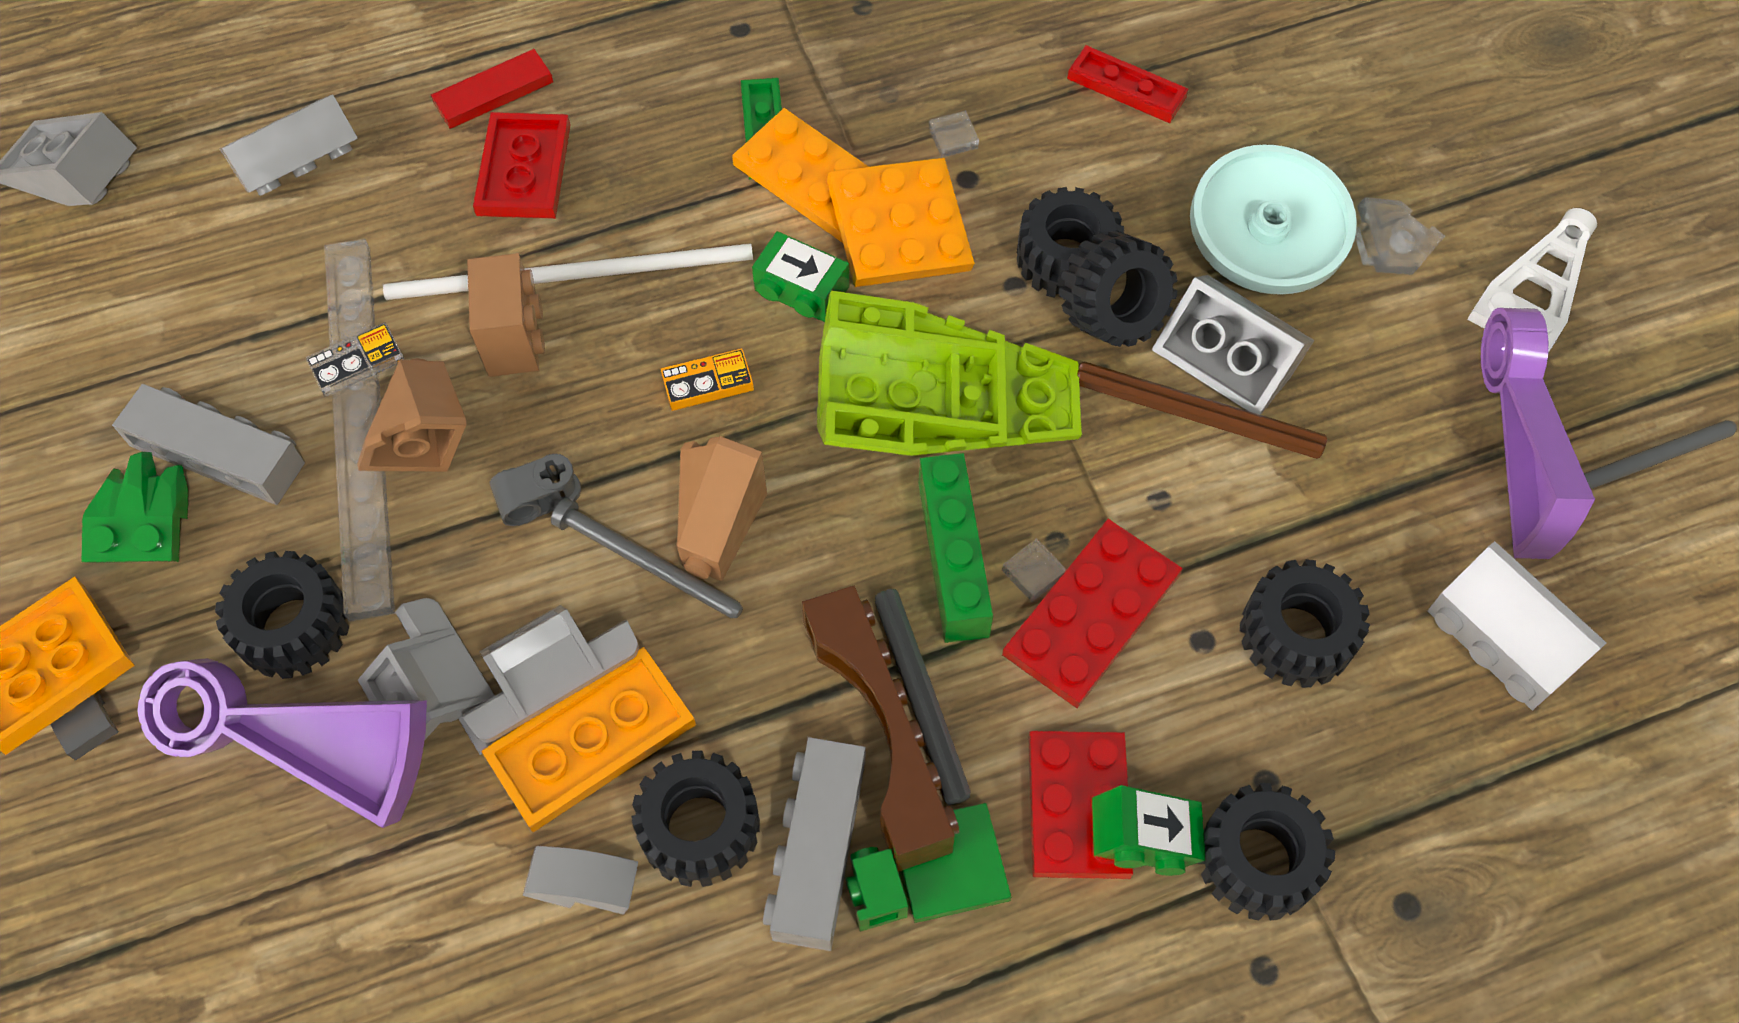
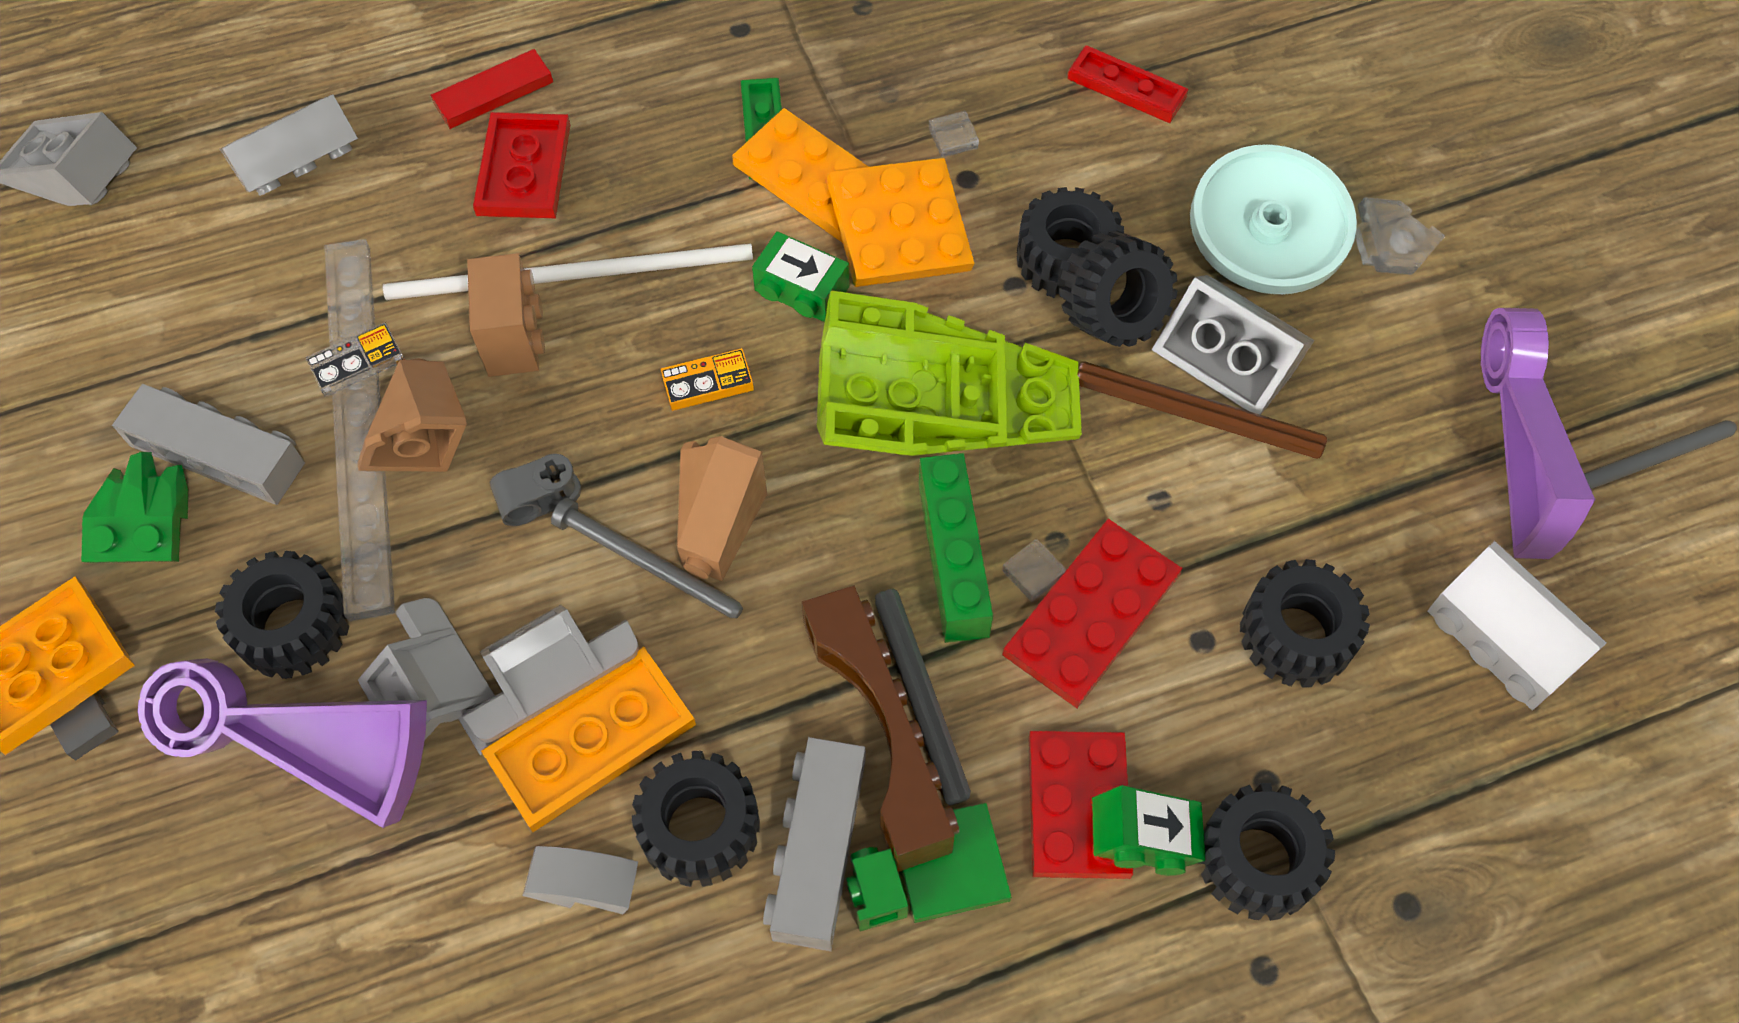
(1564, 243): white plate -> none

